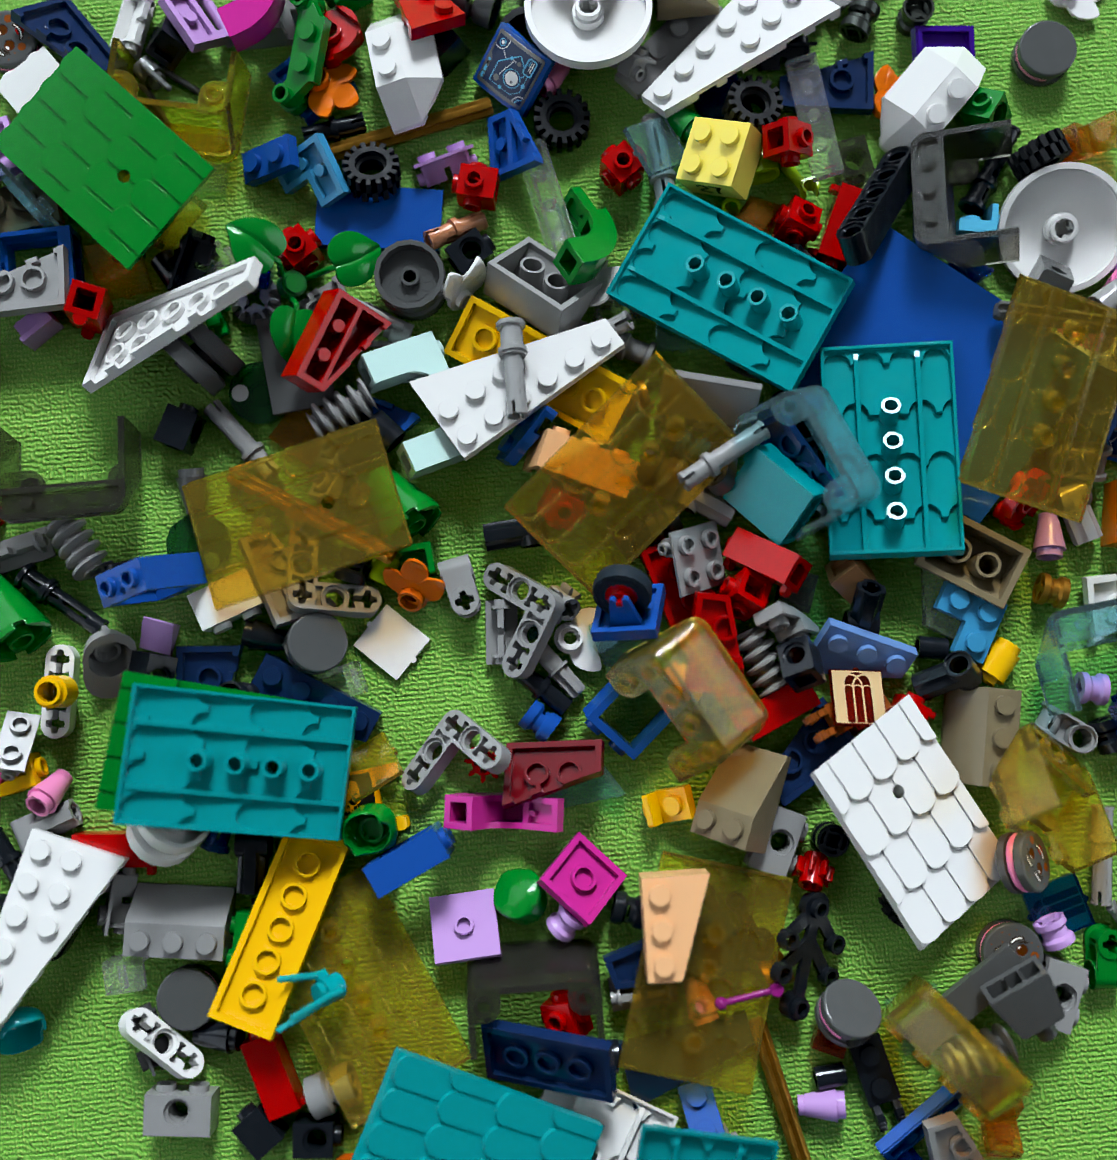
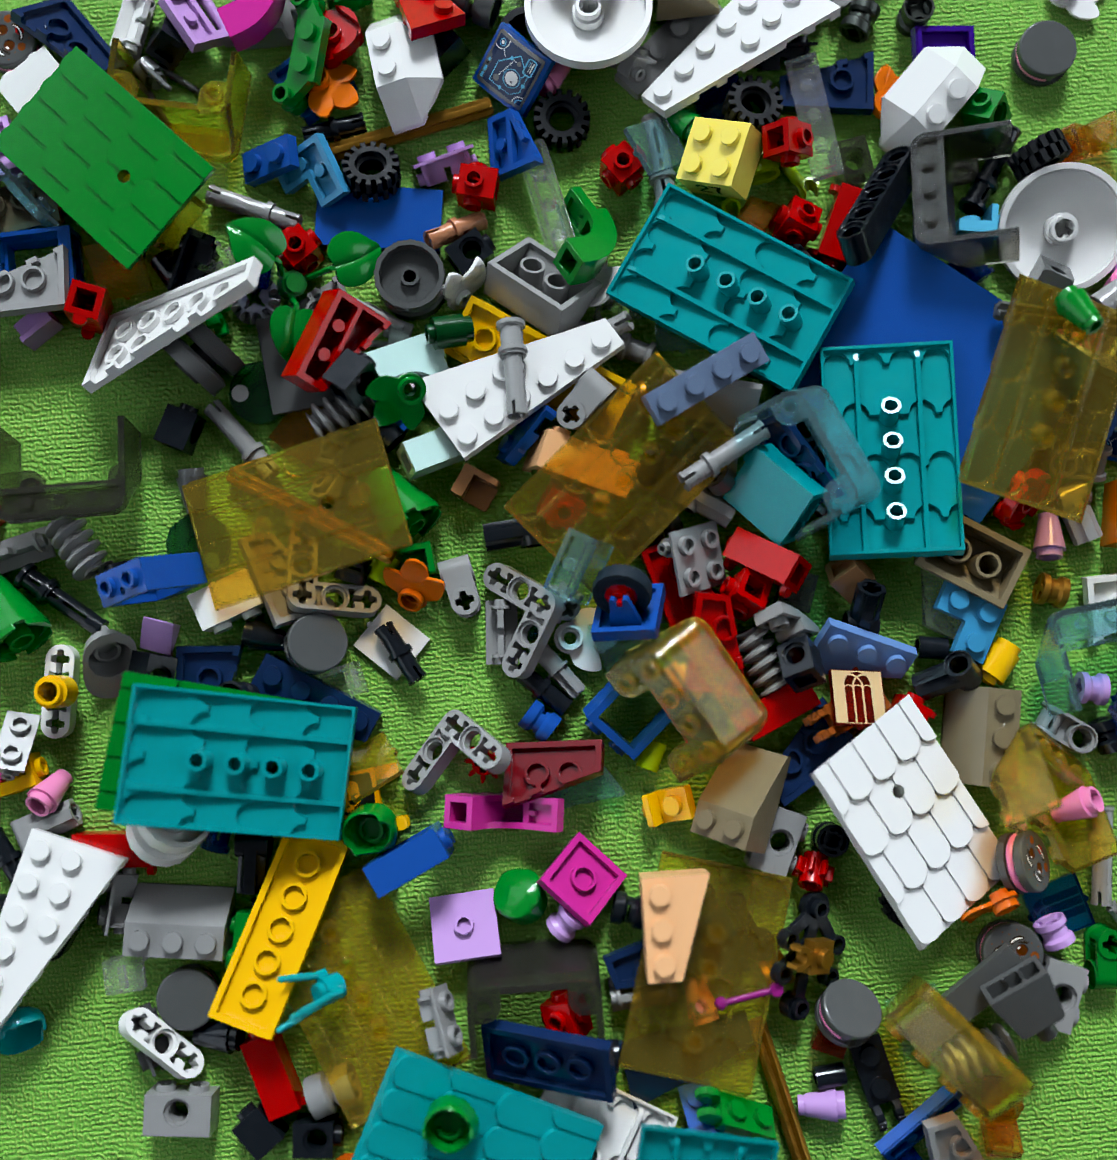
(251, 208): none -> light grey pin
(350, 376): none -> black brick
(393, 403): none -> green plate
(400, 653): none -> black pin
(446, 1036): none -> light grey hinge
(449, 331): none -> dark green brick
(450, 1124): none -> green hair
(475, 487): none -> medium nougat panel
(577, 566): none -> clear light blue panel
(587, 396): none -> light grey piece
(652, 756): none -> lime hinge
(705, 379): none -> sand blue plate
(735, 1114): none -> green hinge
(814, 957): none -> pearl gold plate
(1000, 904): none -> orange plate
(1078, 309): none -> green cone
(1079, 804): none -> bright pink cone

